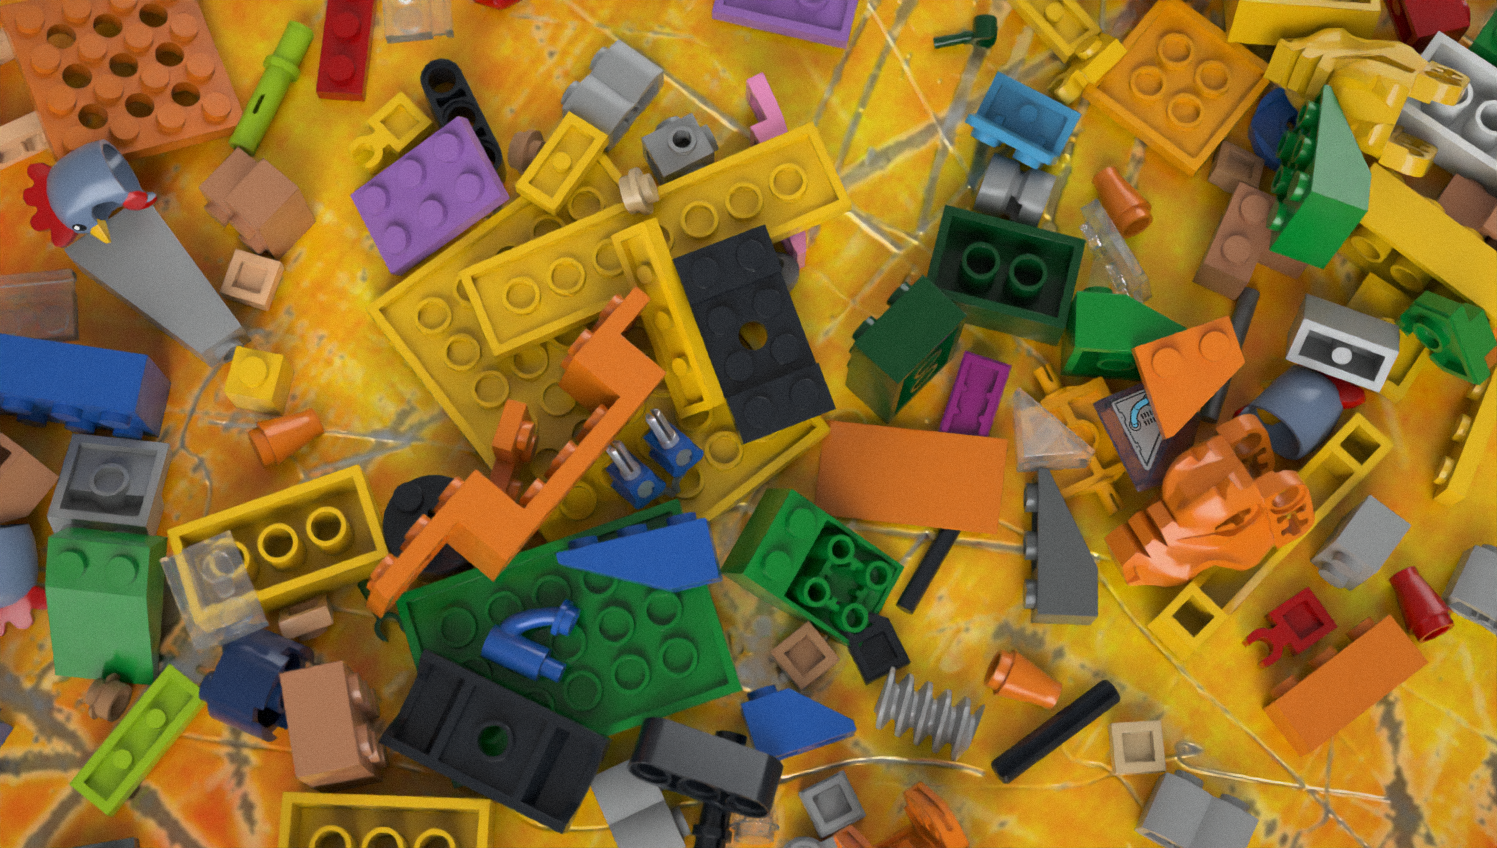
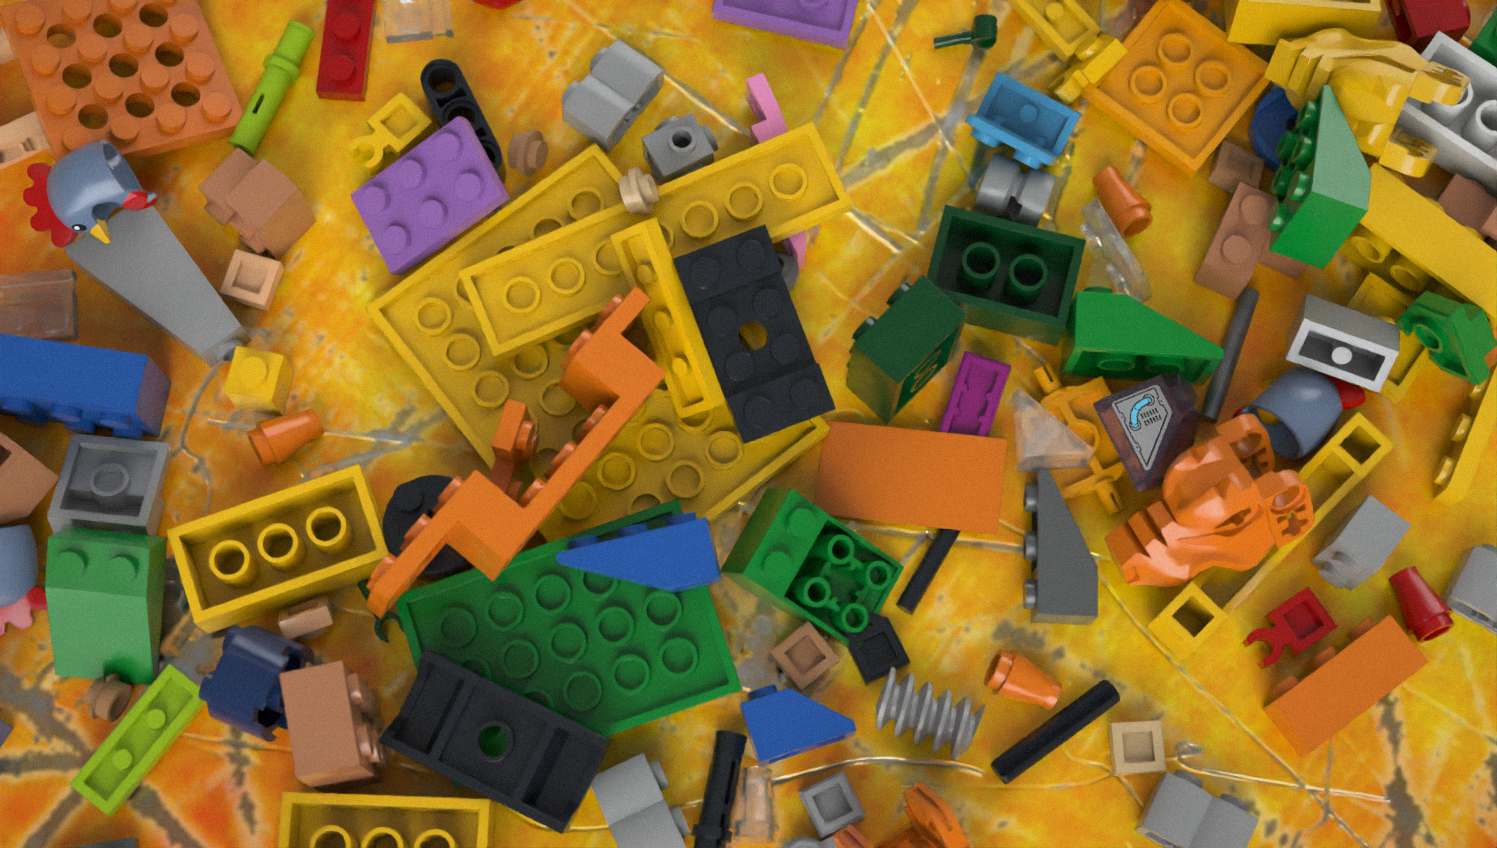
(214, 592): clear plate -> none
(526, 657): blue plant -> none
(562, 163): yellow plate -> none
(668, 448): piece -> none
(705, 767): black beam -> none
(1187, 370): orange wing -> none

